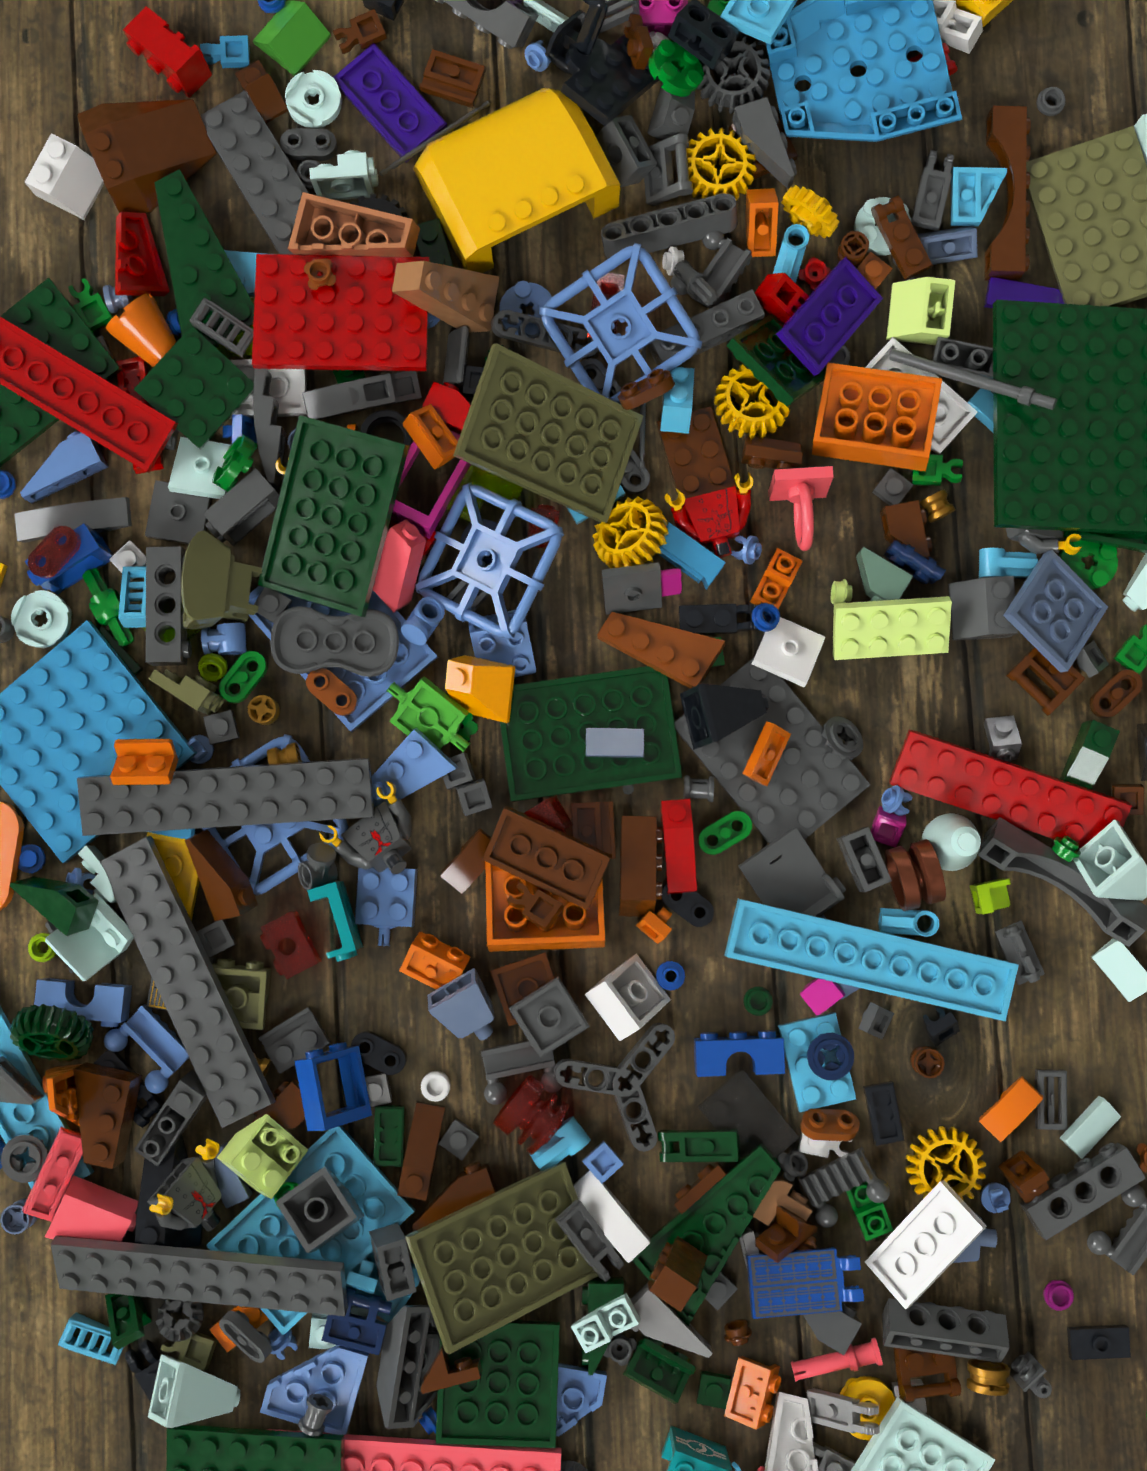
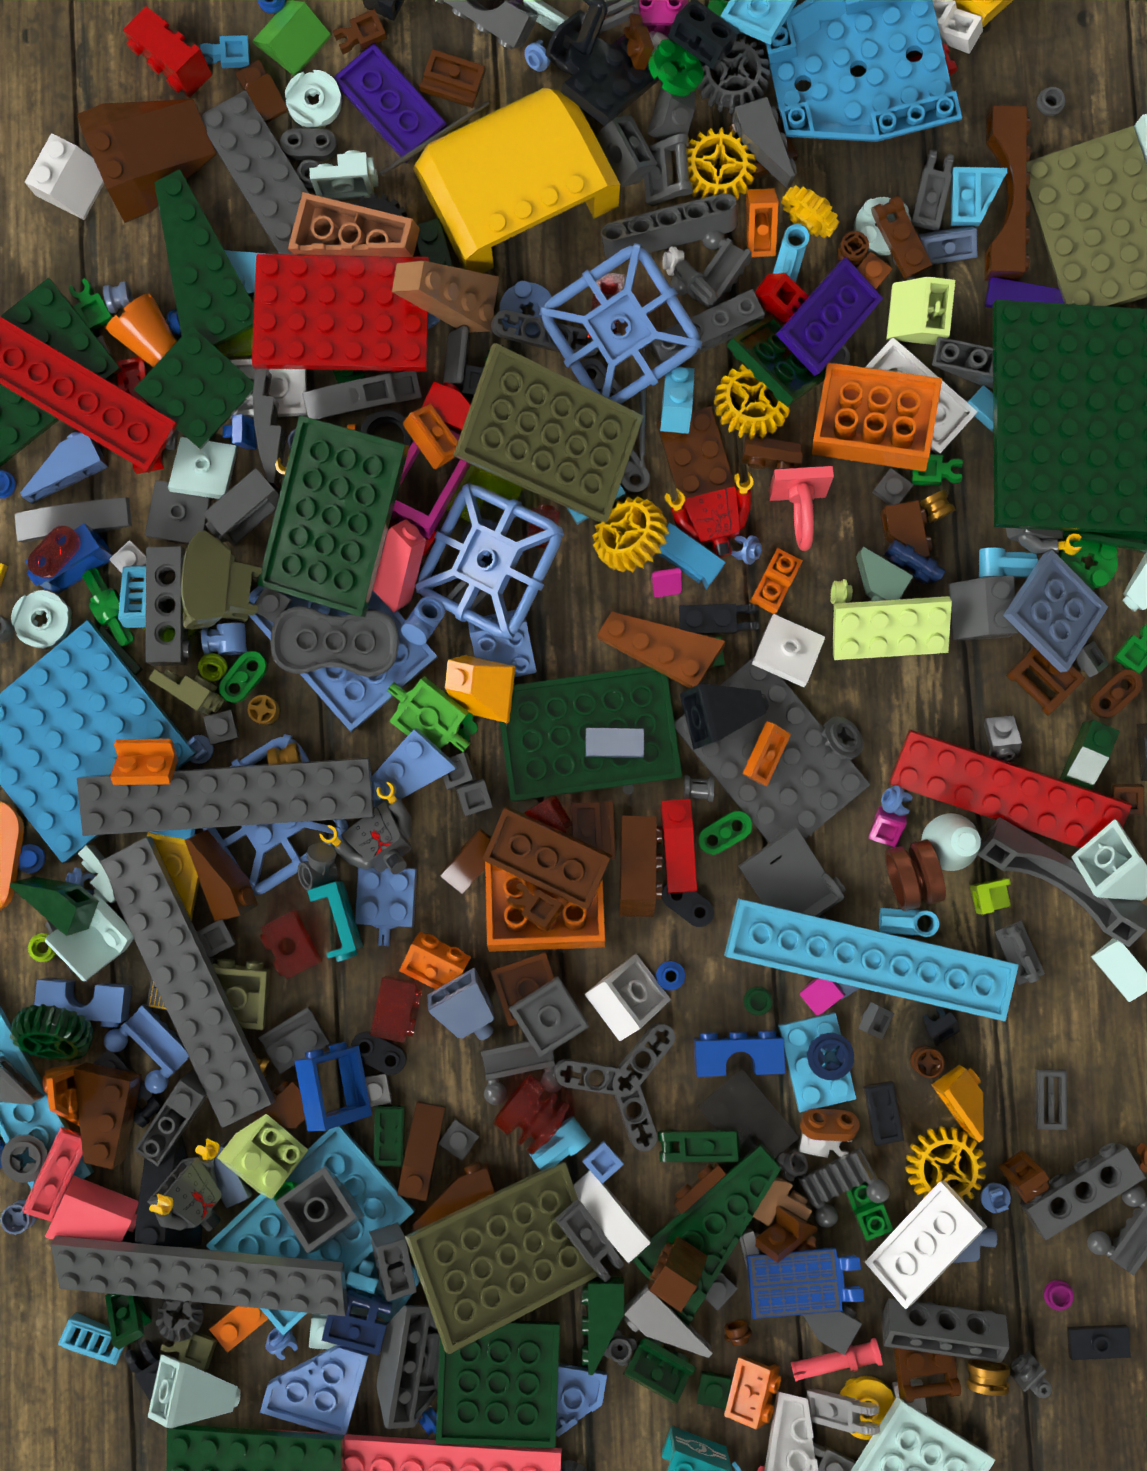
(137, 259): red wing -> none
(200, 315): dark grey slope -> none
(237, 460): green plate -> none
(245, 1336): dark grey plate -> none
(314, 267): dark orange plate -> none
(315, 1415): dark grey bush -> none
(331, 691): dark orange plate -> none
(395, 1009): none -> clear red brick
(435, 1086): white tile -> none
(444, 1375): reddish brown slope -> none
(605, 1322): light aqua slope -> none
(632, 588): dark grey plate -> none
(636, 394): reddish brown plate -> none
(654, 925): orange tile -> none
(771, 614): blue plate -> none
(817, 266): red plate -> none
(864, 859): dark grey brick -> none
(963, 1099): none -> light orange slope
(1011, 1109): orange slope -> none
(1025, 395): dark grey bar -> none
(1066, 848): green plate -> none
(1090, 1126): light aqua slope -> none

